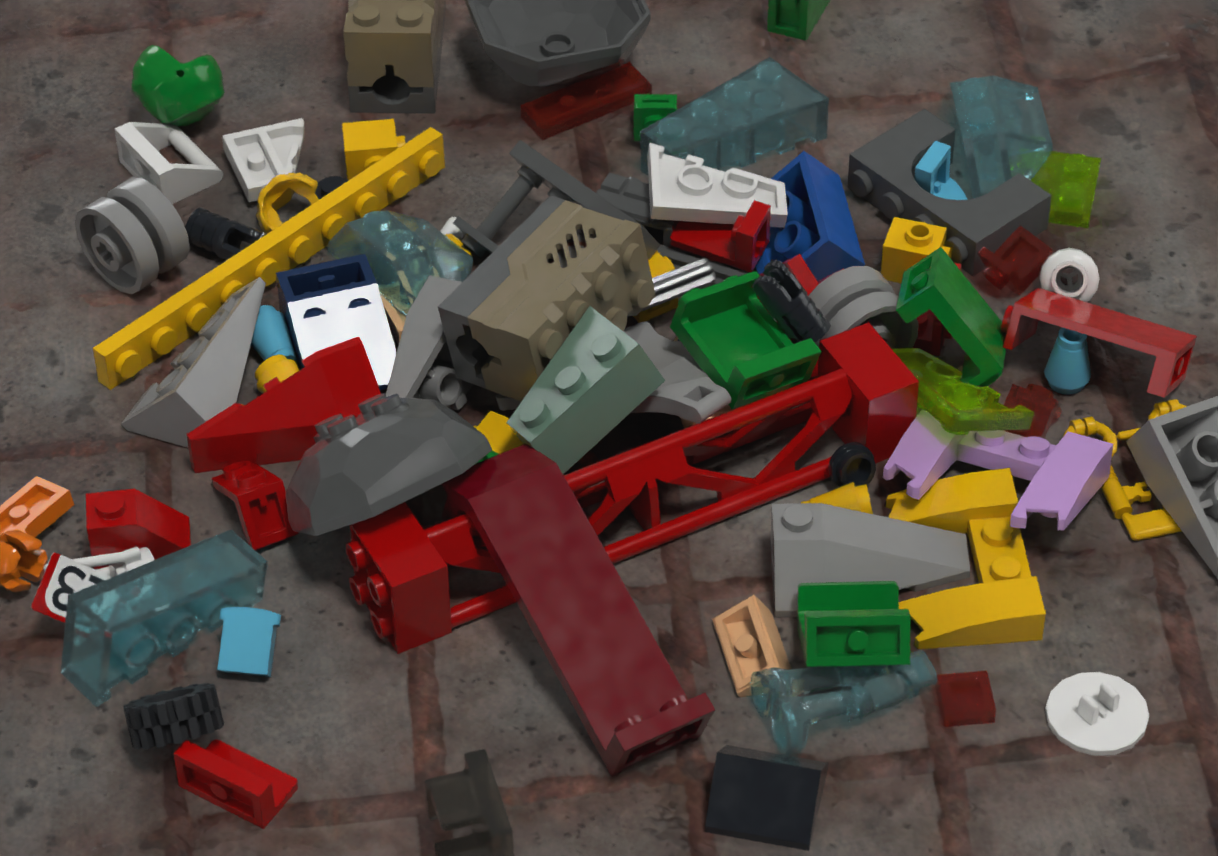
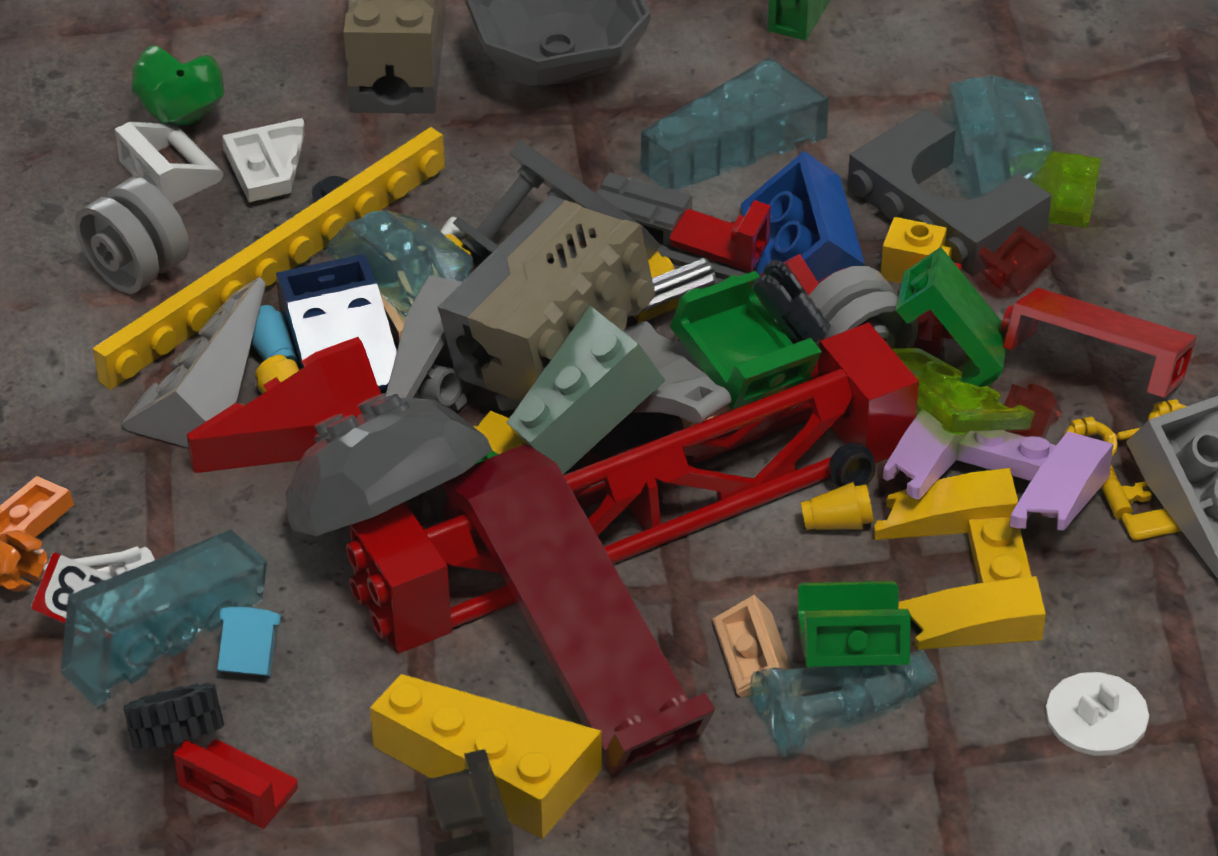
(133, 519): red slope -> none
(218, 233): black hinge -> none
(258, 500): red bracket -> none
(280, 192): yellow piece -> none
(368, 143): yellow brick -> none
(534, 757): none -> yellow wedge
(584, 101): clear red tile -> none
(650, 109): green bracket -> none
(703, 194): white wing -> none
(765, 797): black slope -> none
(854, 546): light grey wedge -> none
(934, 171): medium azure tile -> none
(965, 698): clear red tile -> none
(1068, 363): medium azure cone -> none
(1082, 264): white head -> none

